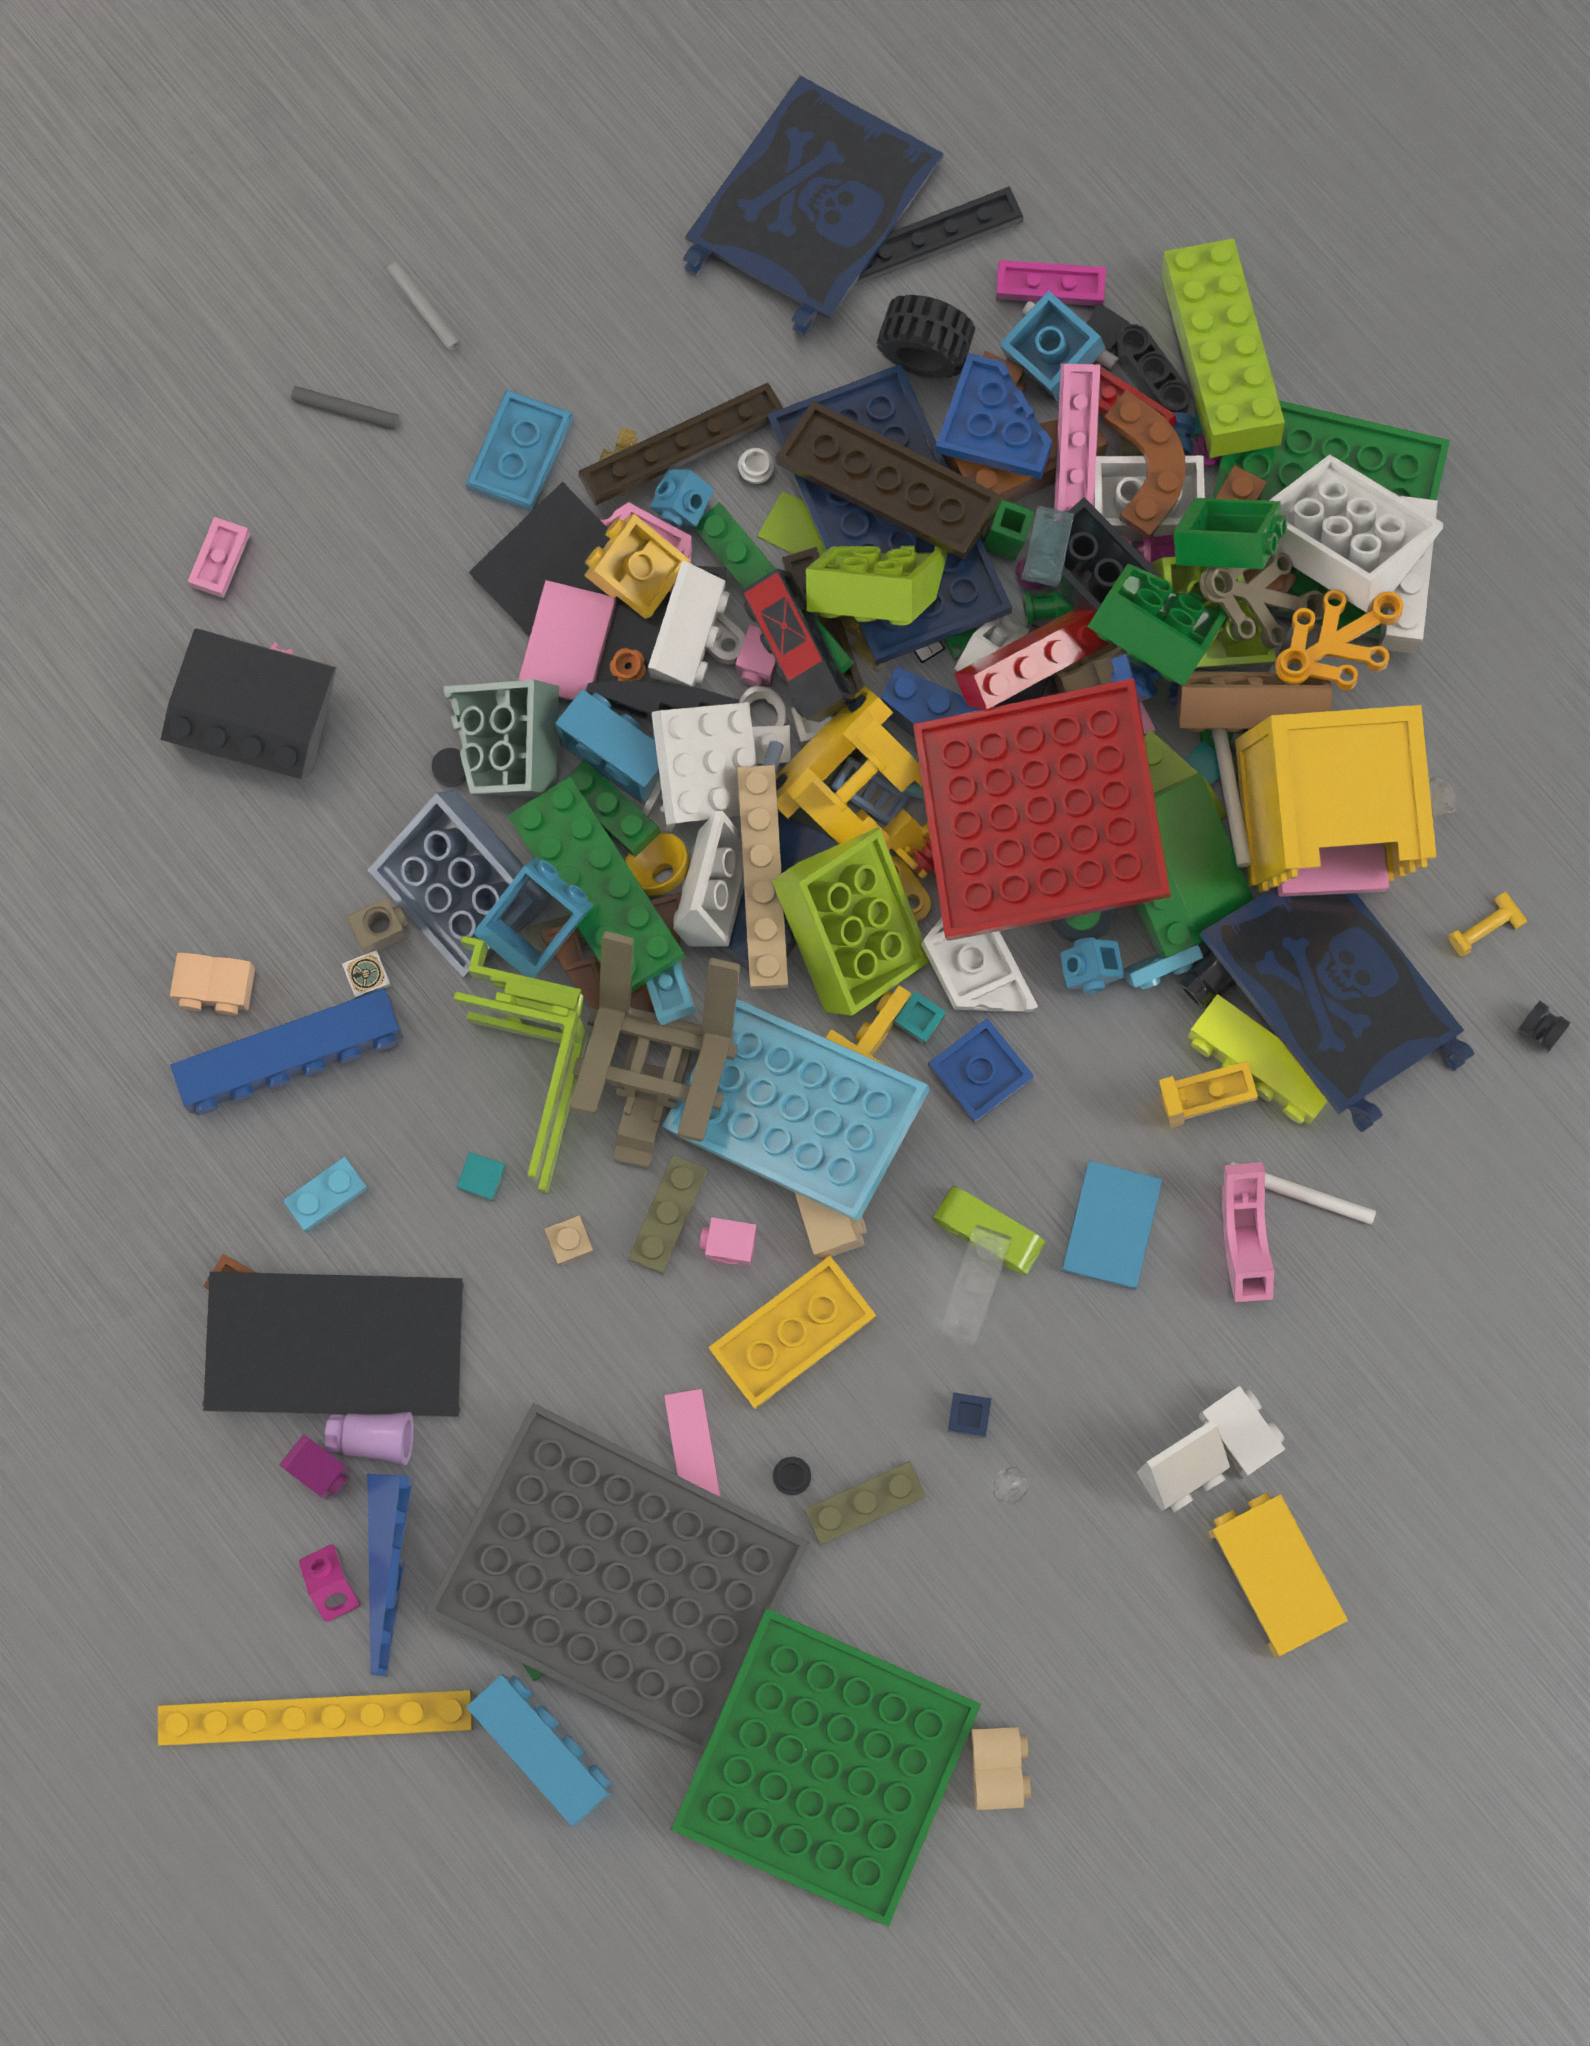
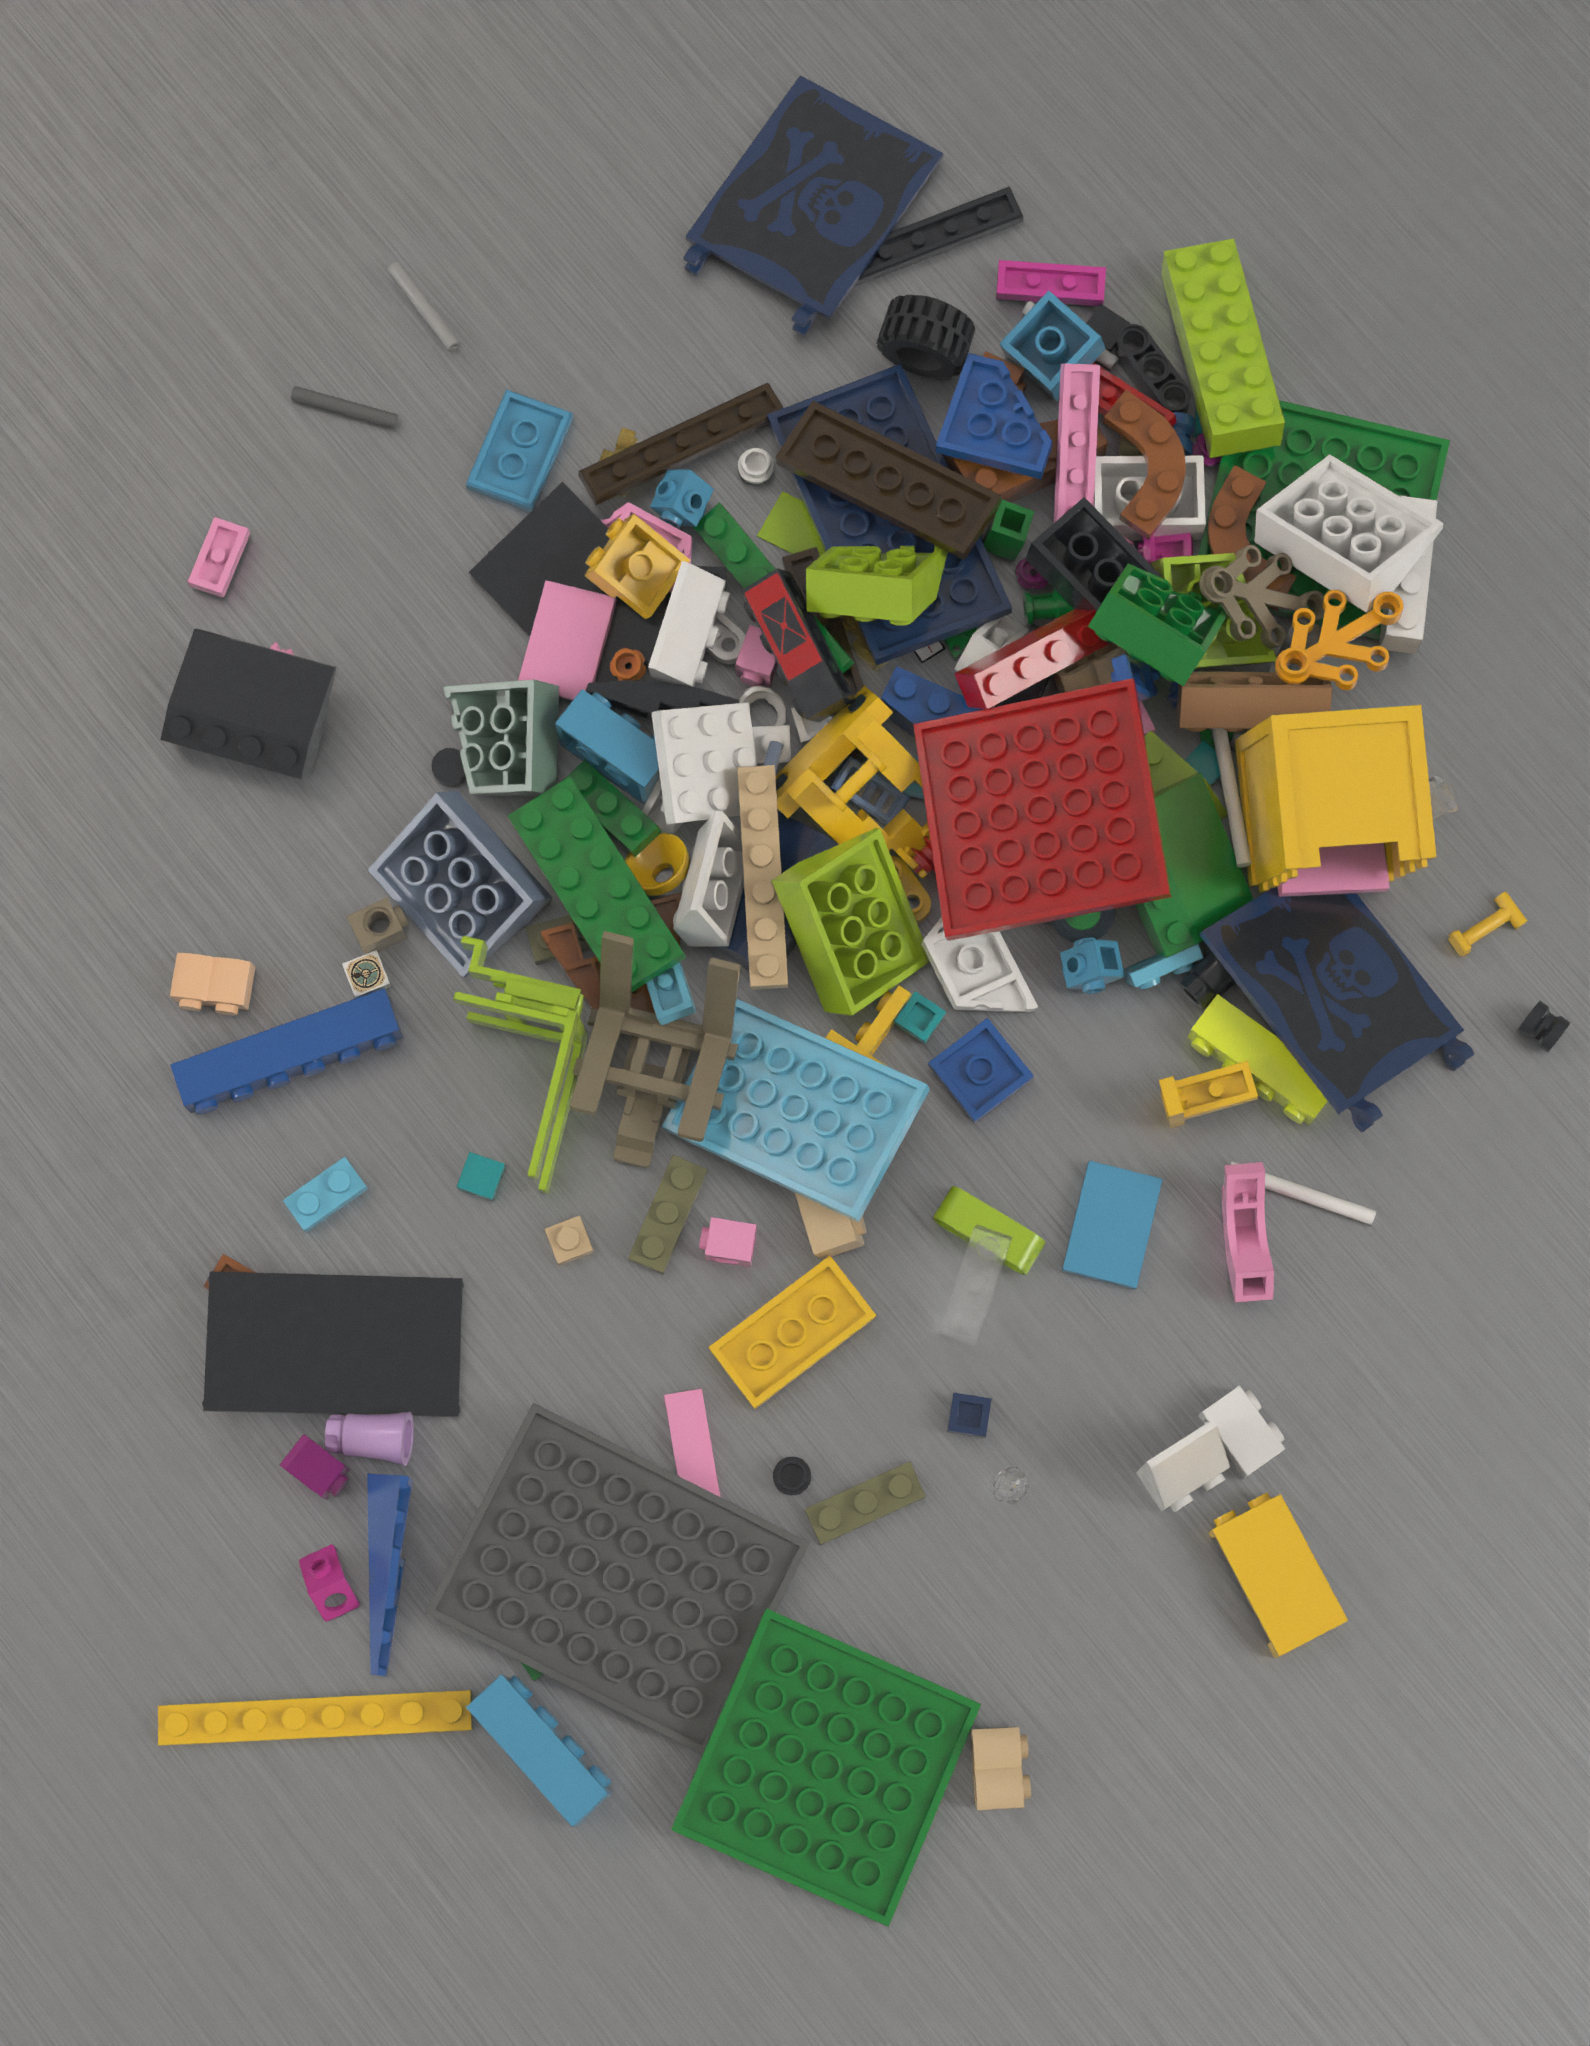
(508, 942): dark azure window -> none
(1047, 546): clear light blue plate -> none
(1229, 533): green window -> none

